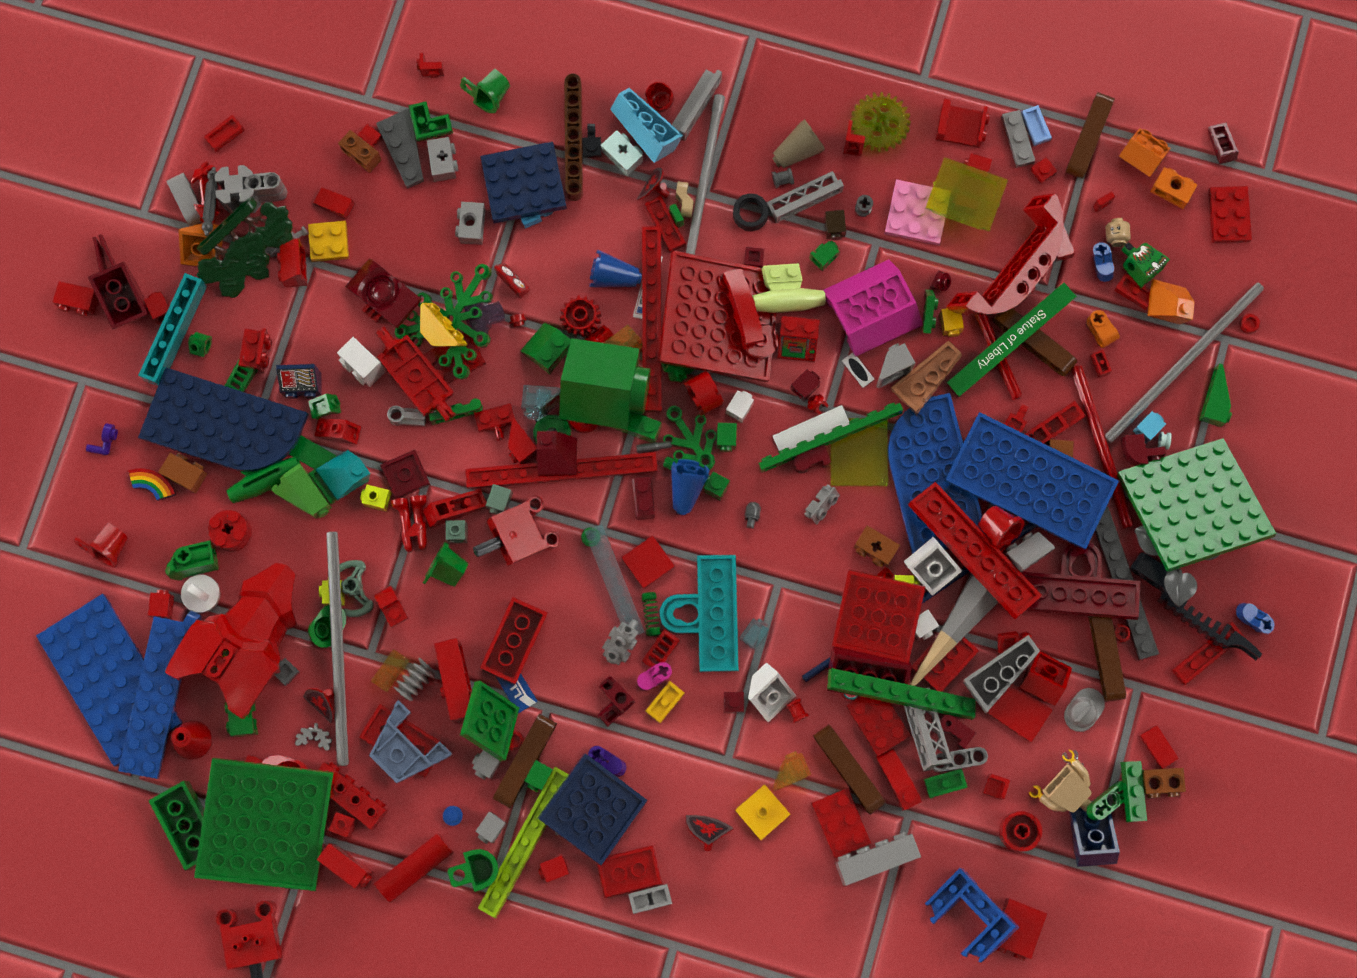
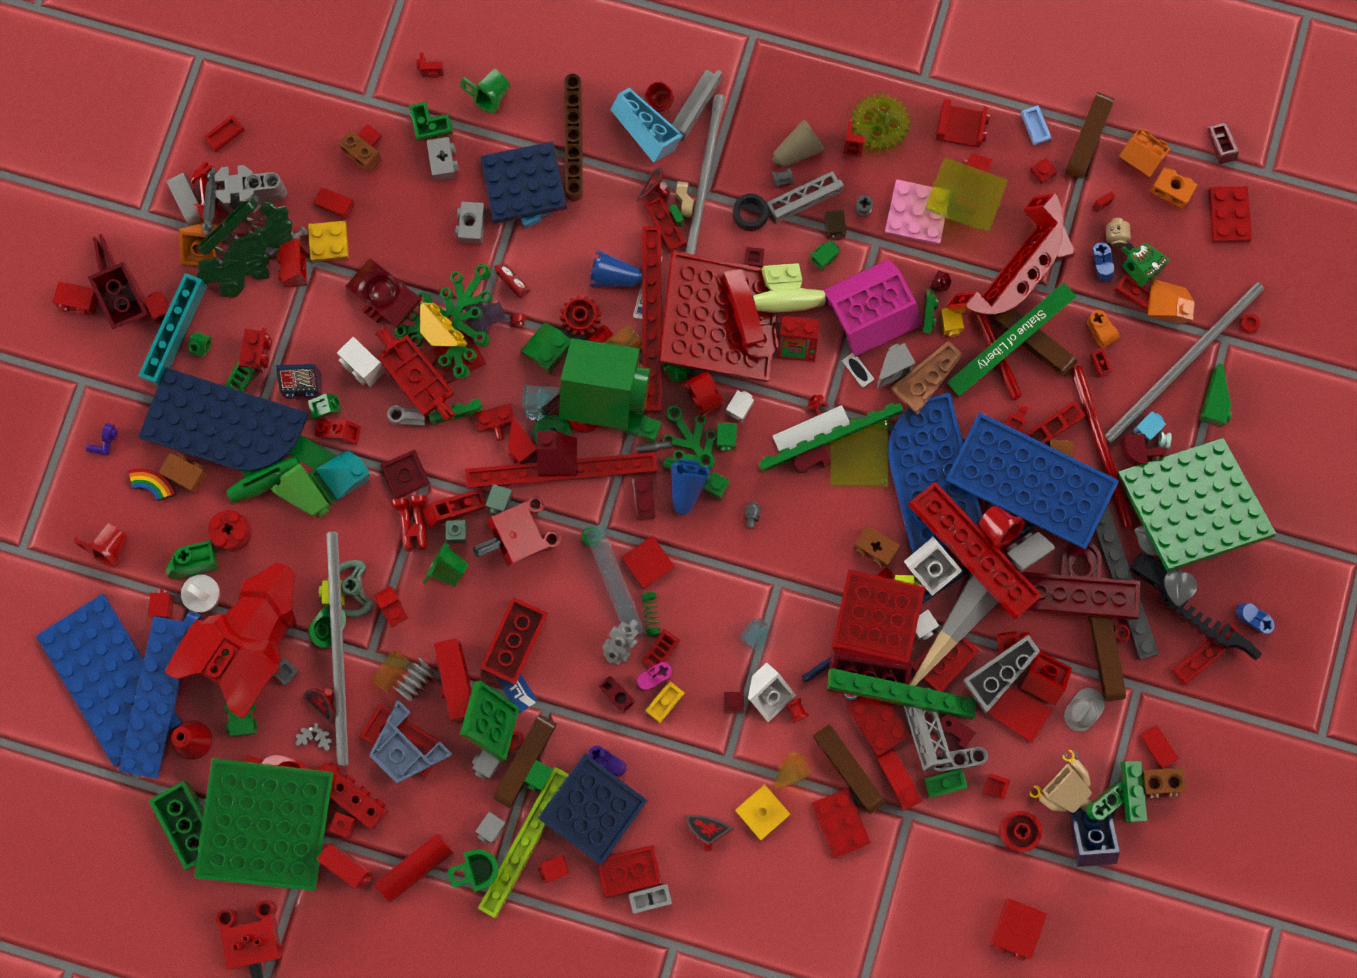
(375, 497): neon yellow brick -> none
(402, 145): dark grey wing -> none
(452, 815): blue plate -> none
(592, 144): black plate -> none
(609, 714): dark red slope -> none
(625, 162): light aqua brick -> none
(716, 613): teal plate -> none
(805, 384): dark red brick -> none
(817, 511): light grey hinge -> none
(878, 859): light grey brick -> none
(998, 923): blue wedge -> none
(1018, 138): light grey plate -> none

